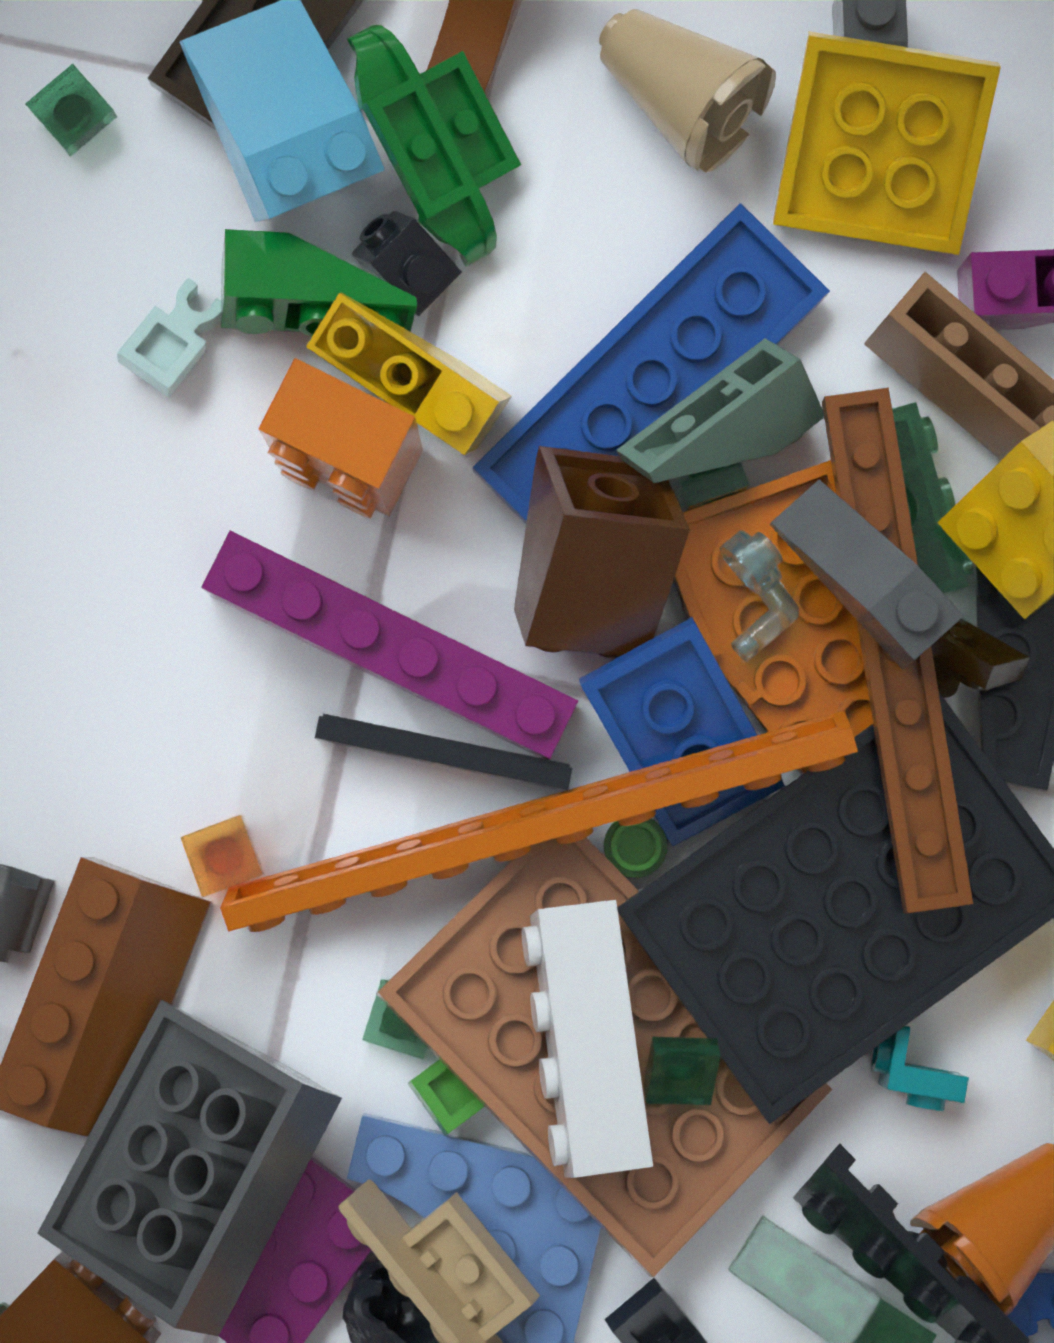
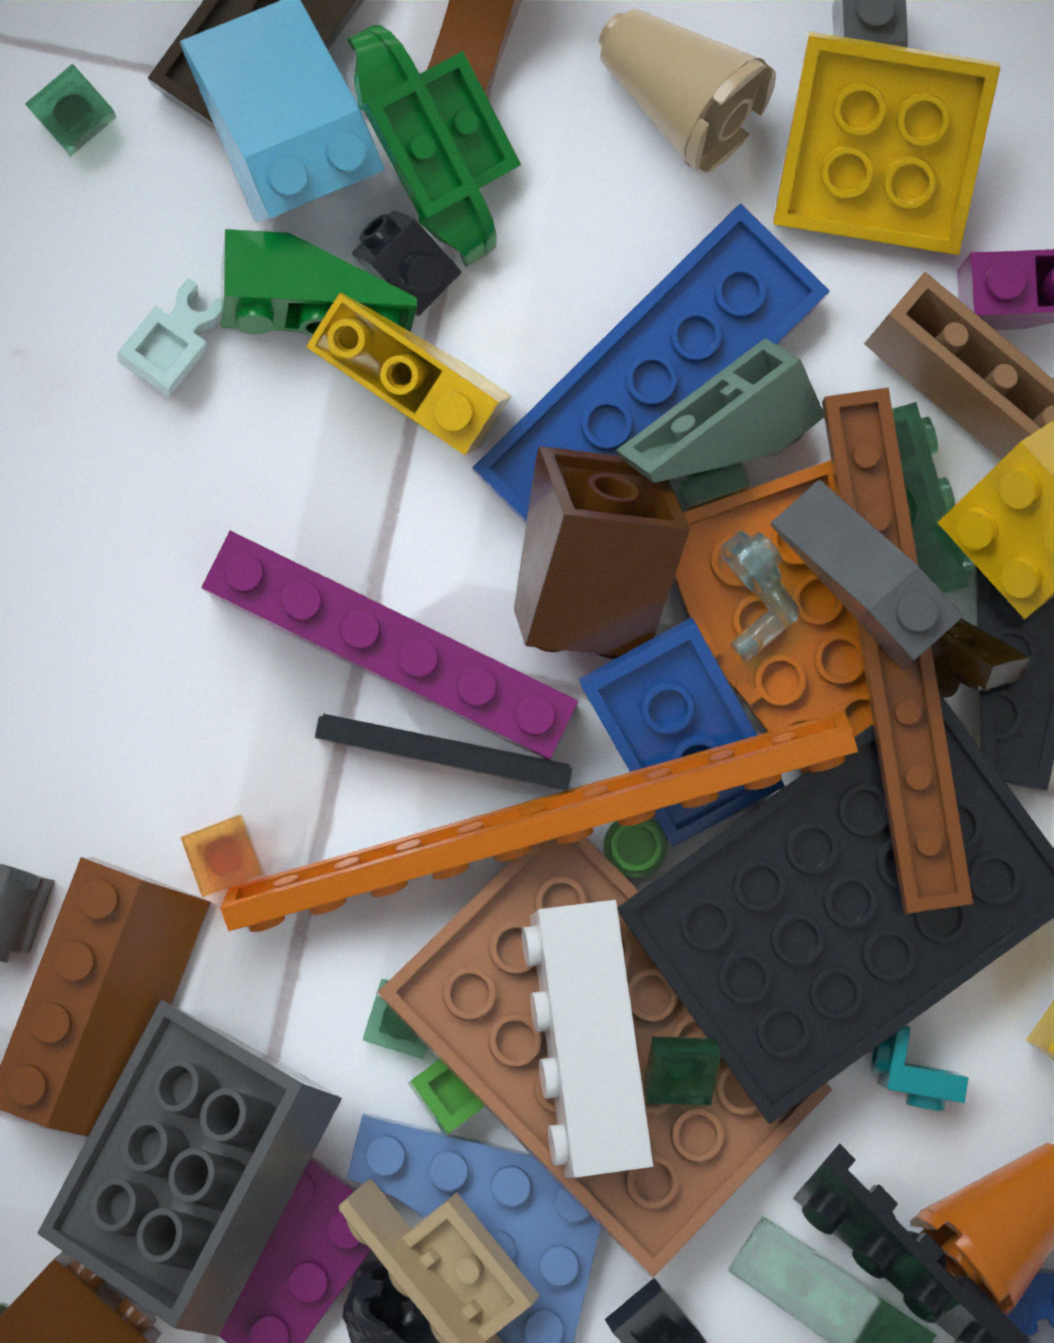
(341, 439): orange brick -> none

